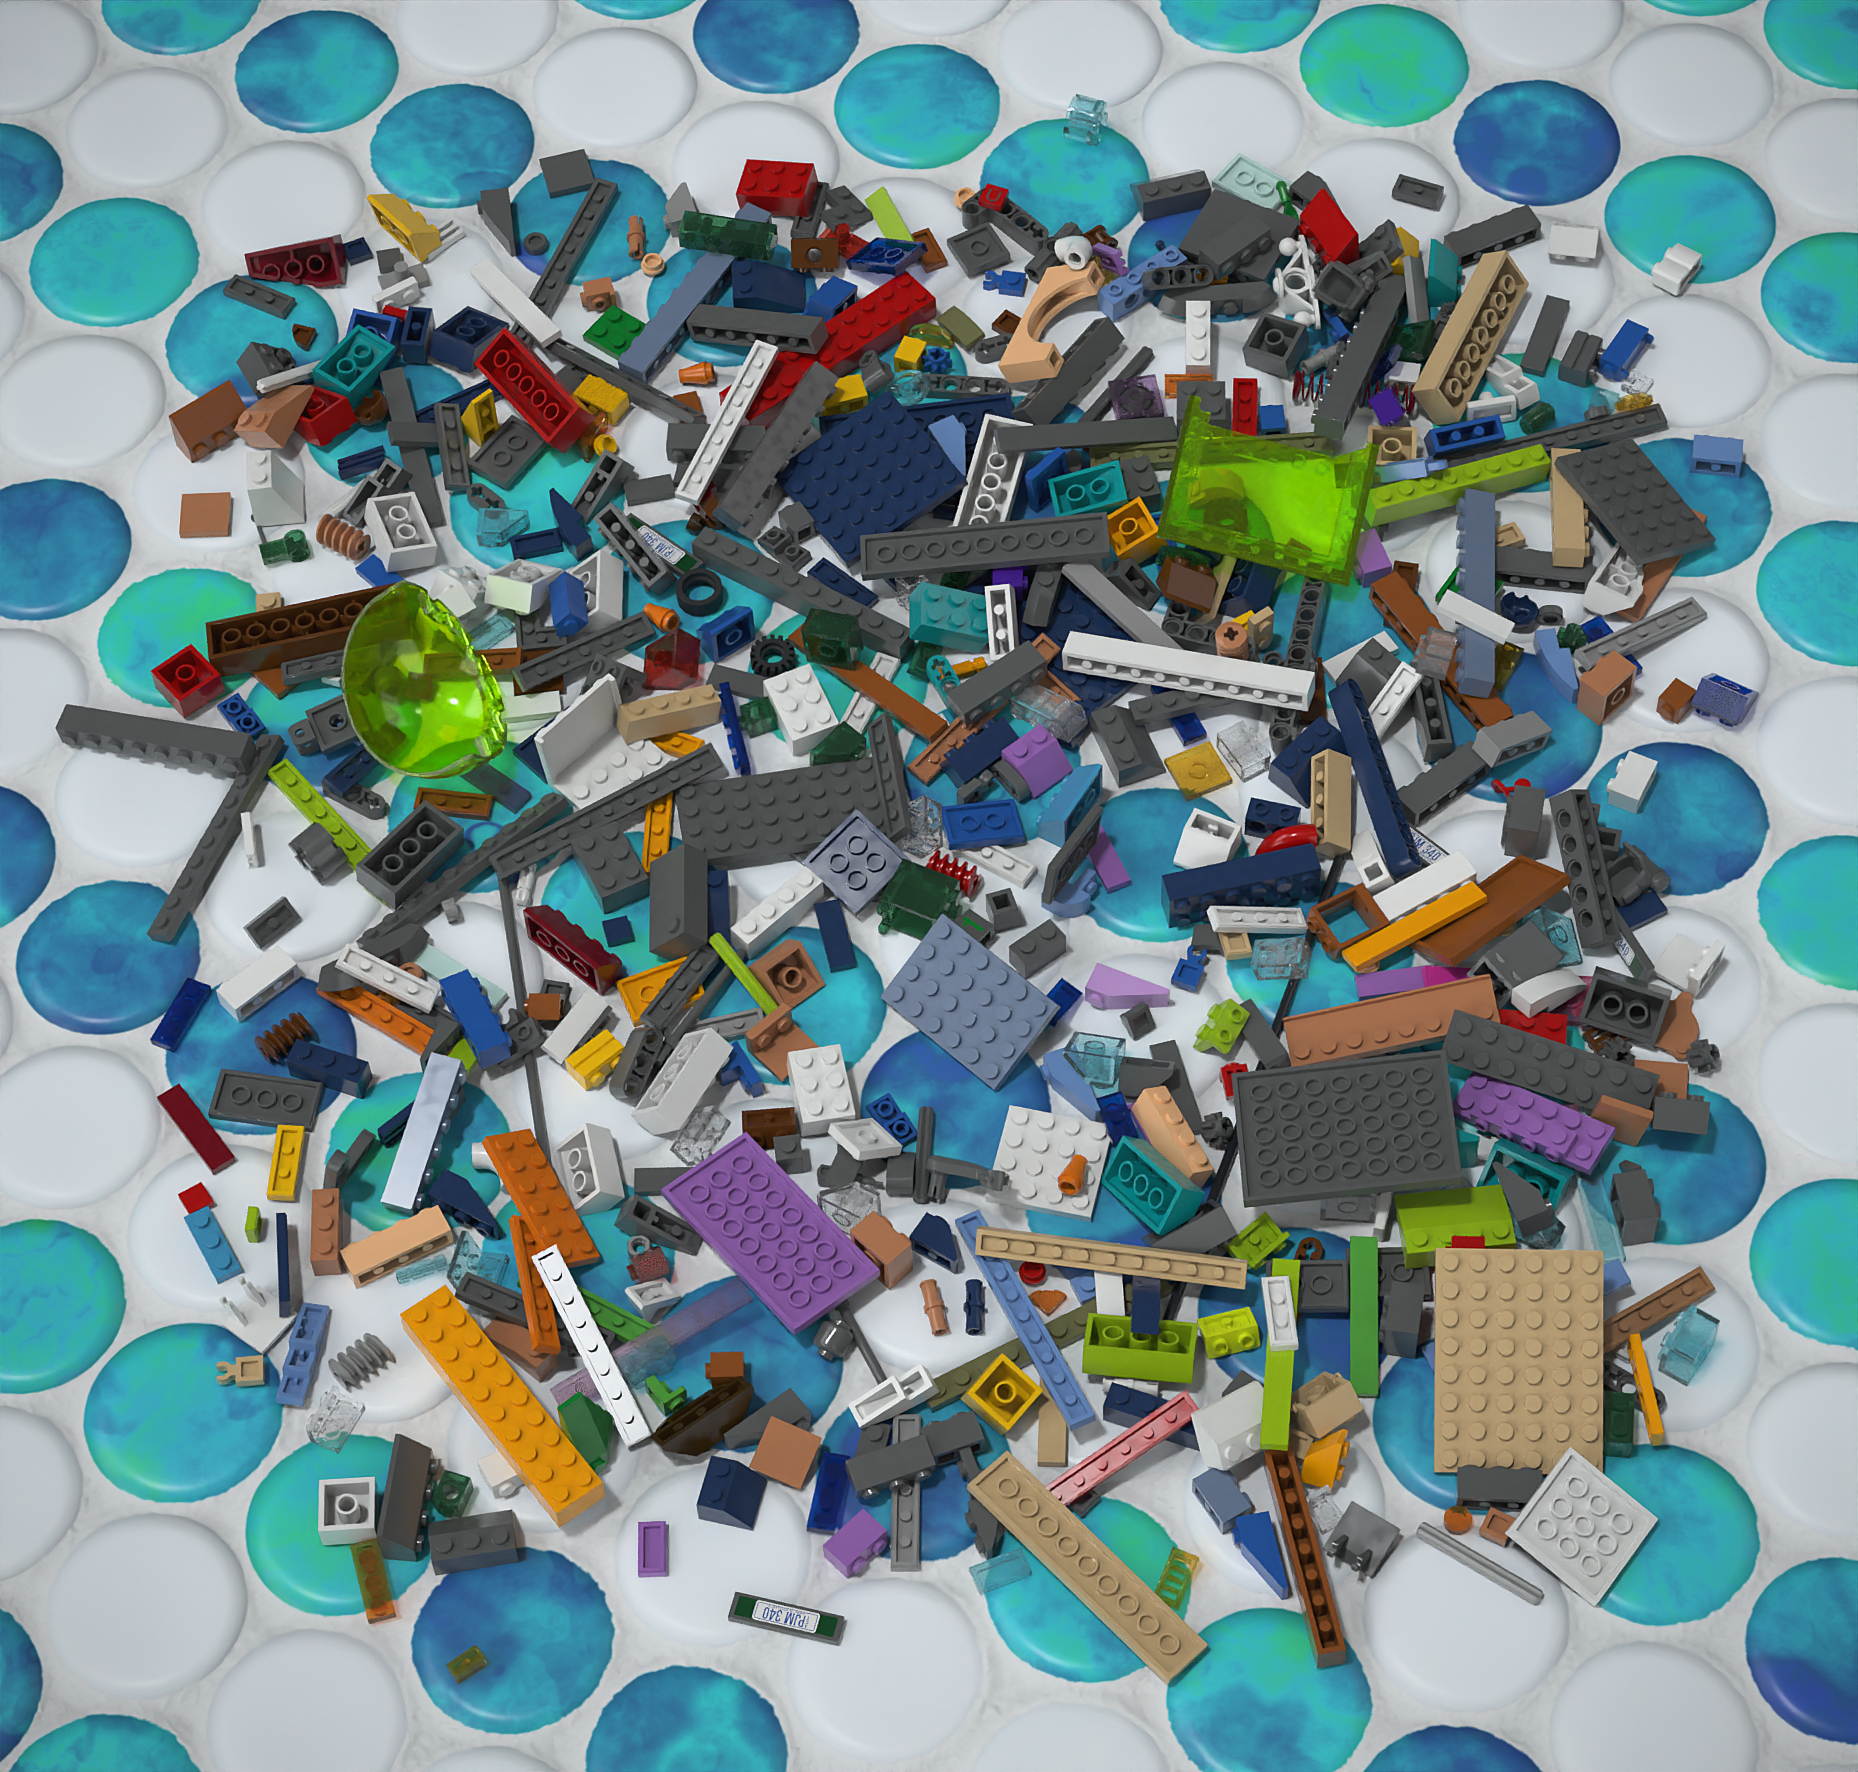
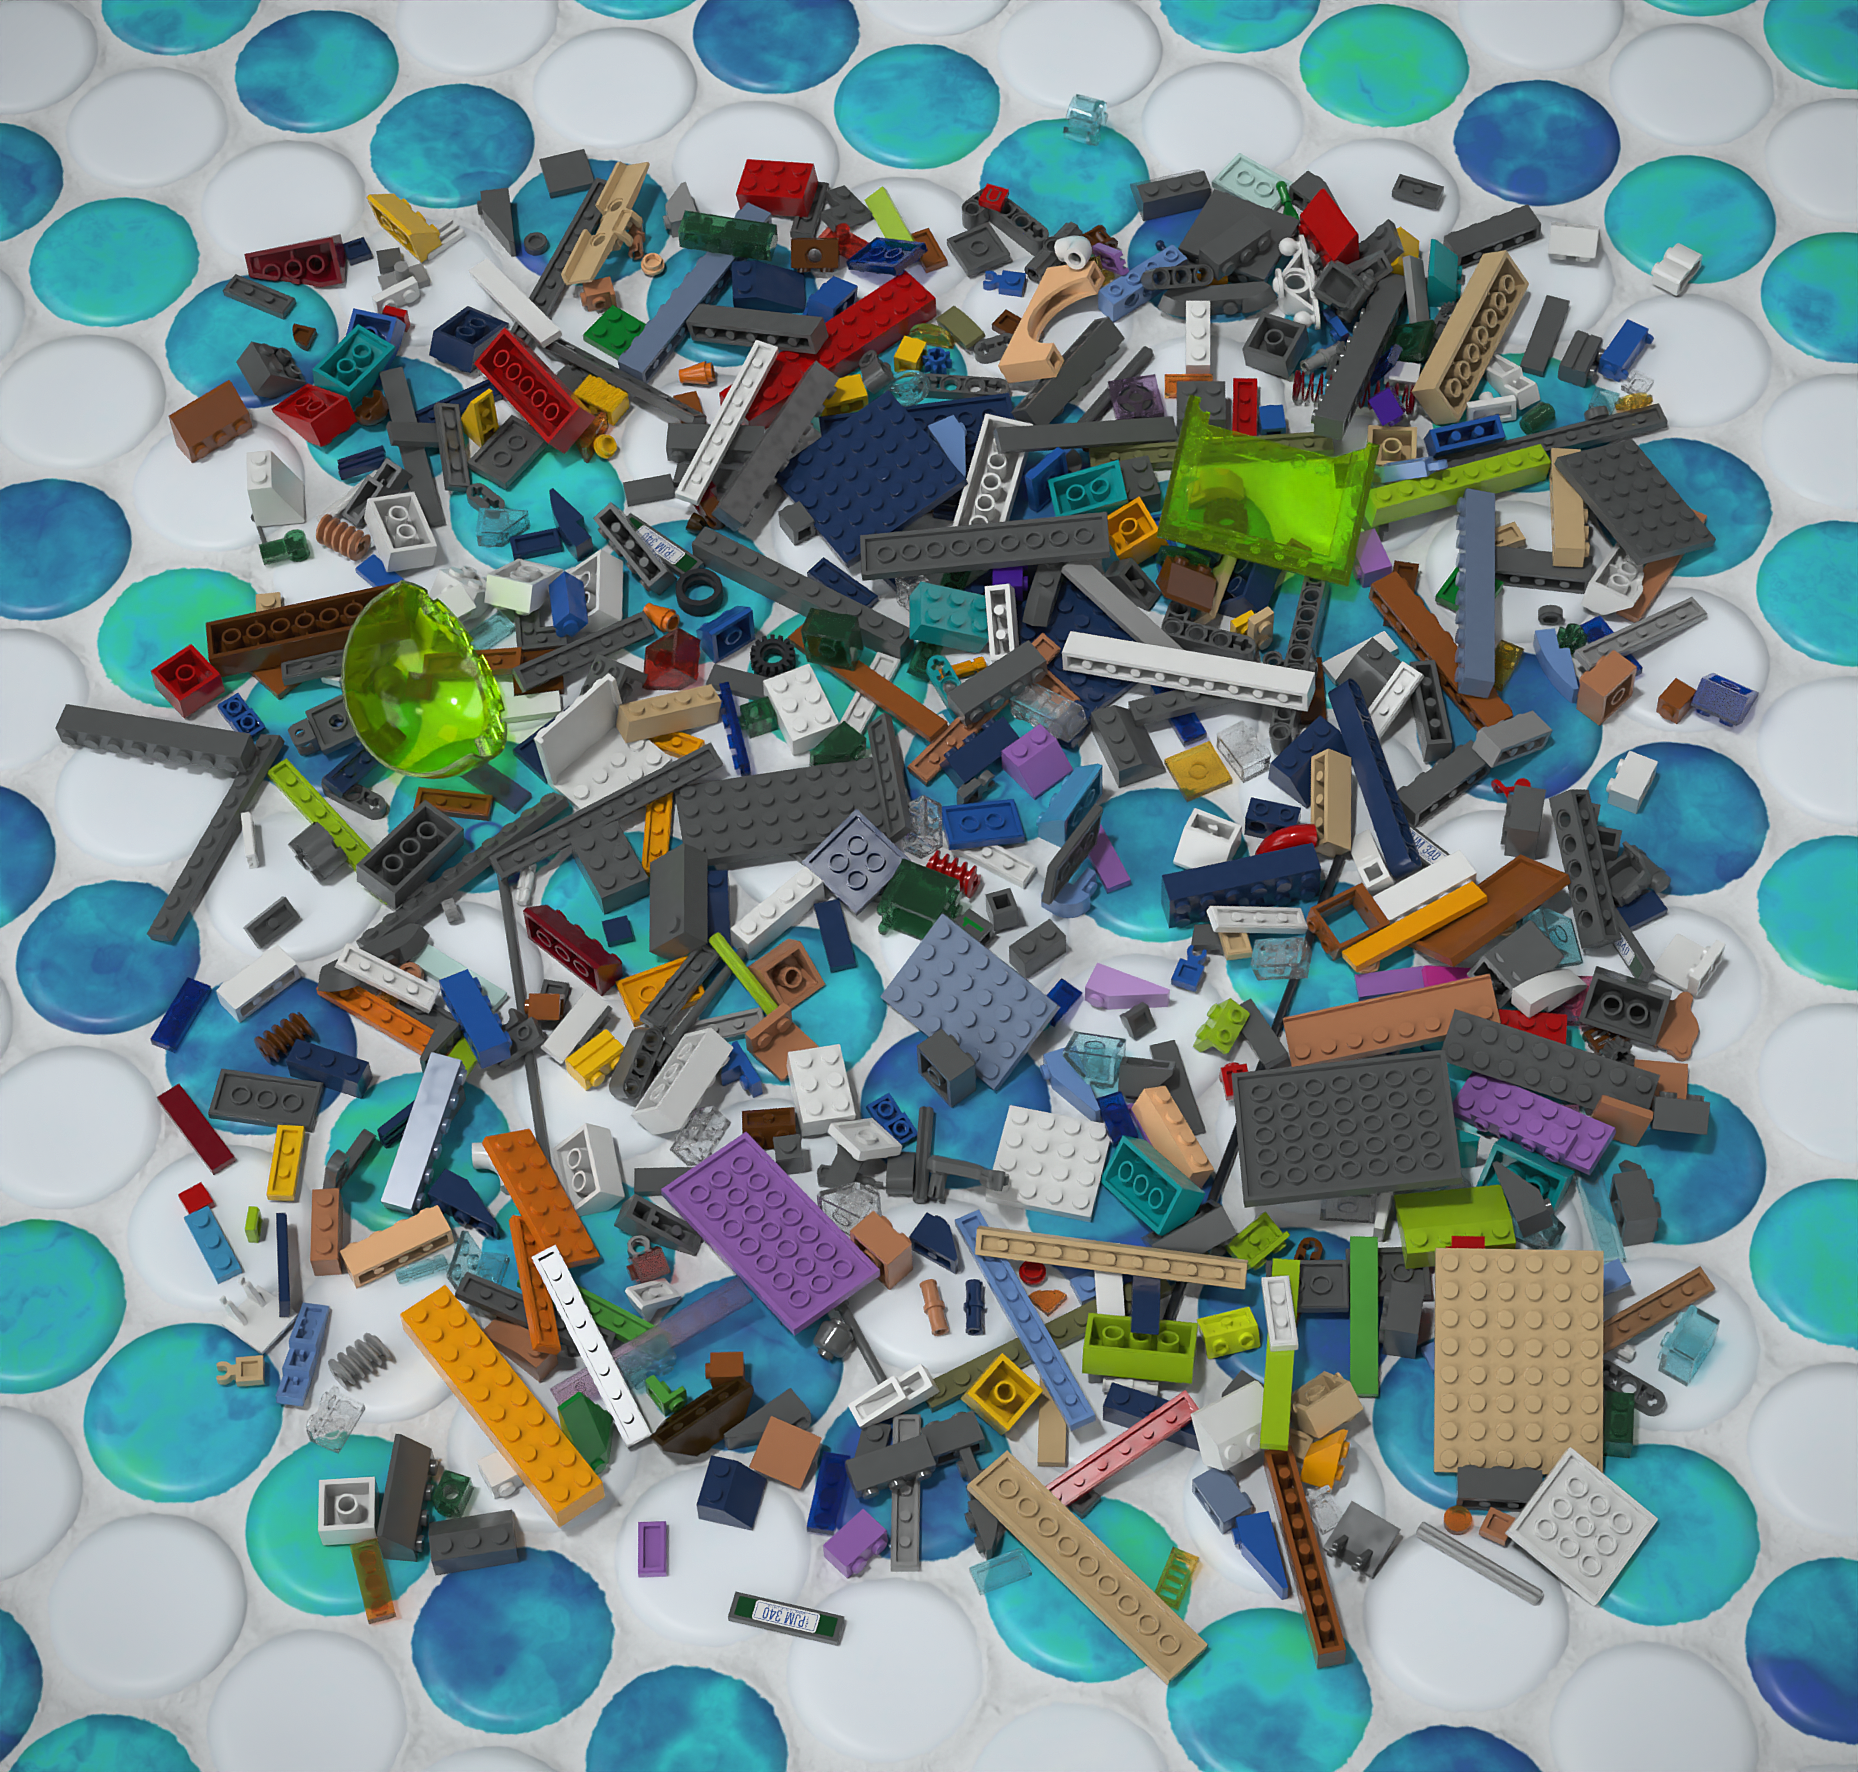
(205, 515): nougat tile -> none
(273, 417): nougat slope -> none
(286, 378): white axle -> none
(417, 334): dark blue brick -> none
(466, 1664): clear yellow piece -> none
(602, 485): dark grey slope -> none
(615, 206): none -> tan piece
(783, 549): dark grey slope -> none
(946, 1067): none -> dark grey brick
(962, 195): light nougat plate -> none
(1010, 780): dark grey beam -> none
(1072, 1177): orange cone -> none
(1216, 1128): dark grey gear -> none
(1232, 641): nougat piece -> none
(1435, 652): clear brick -> none
(1475, 617): white tile -> none
(1519, 610): dark blue hair -> none
(1645, 1389): light orange tile -> none
(1703, 1056): dark grey gear -> none
(1716, 455): medium blue brick -> none

